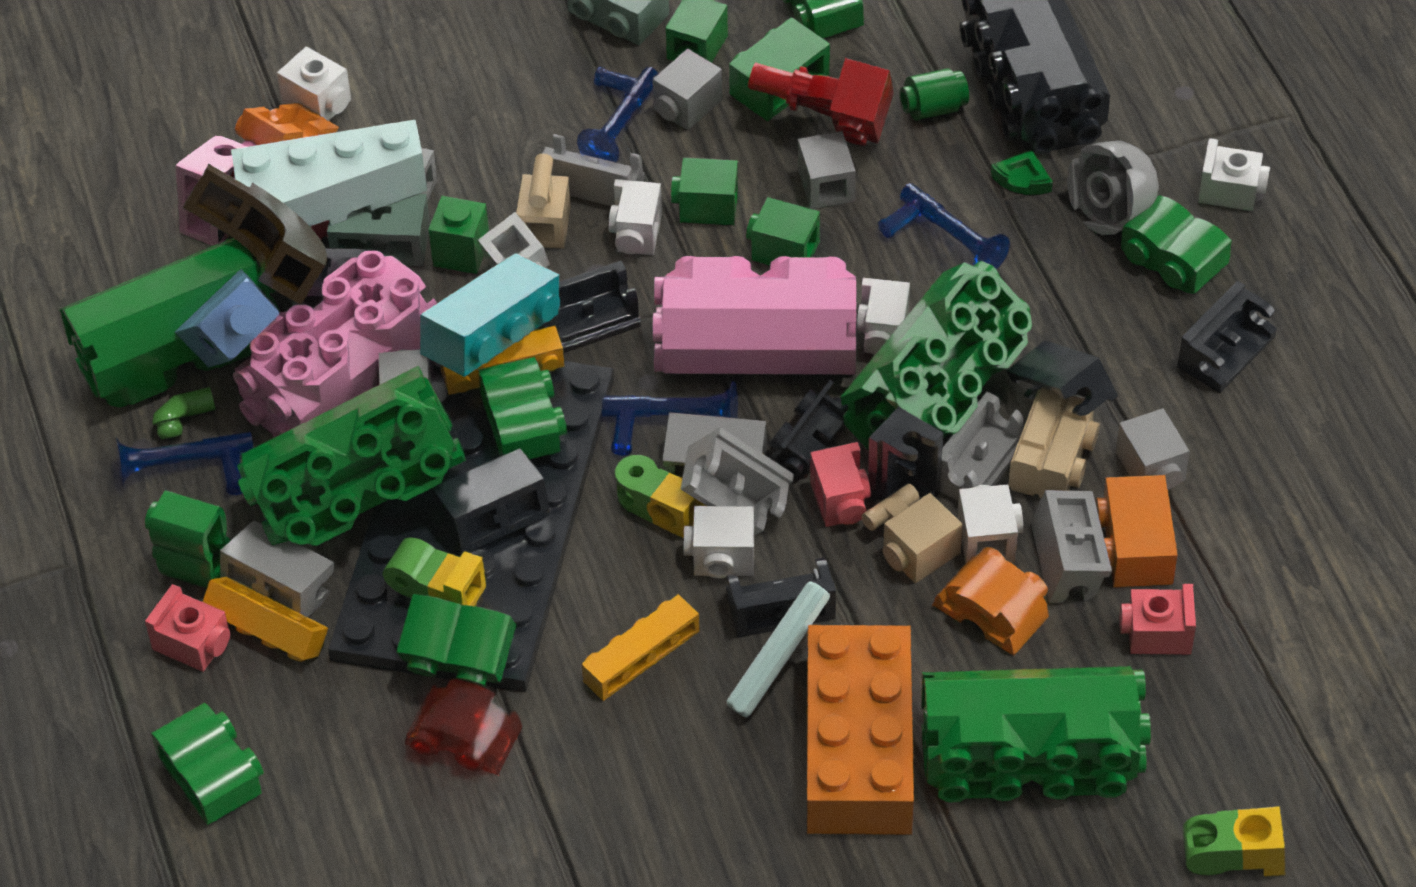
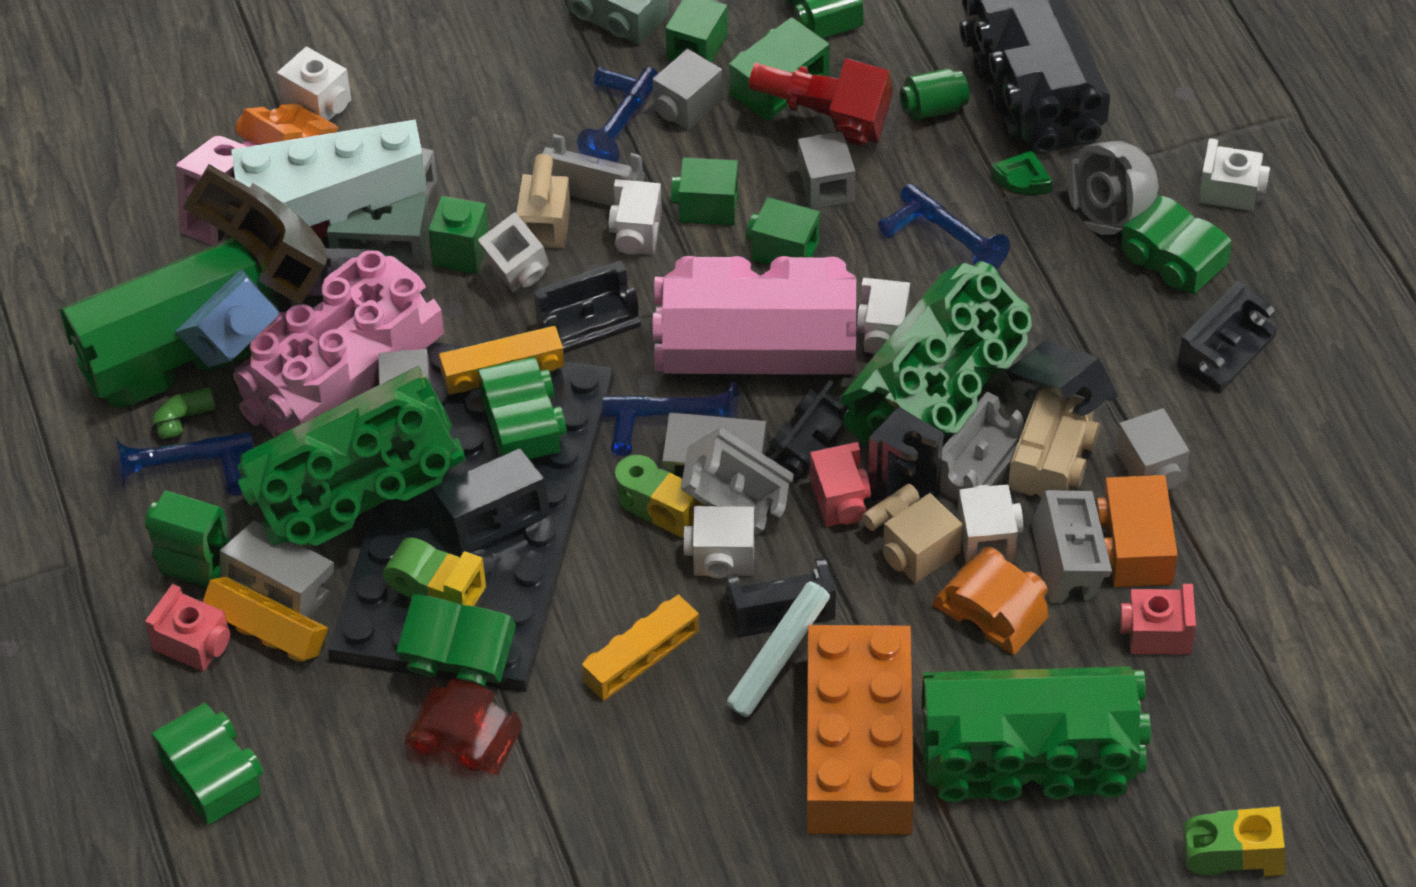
(489, 314): teal brick -> none

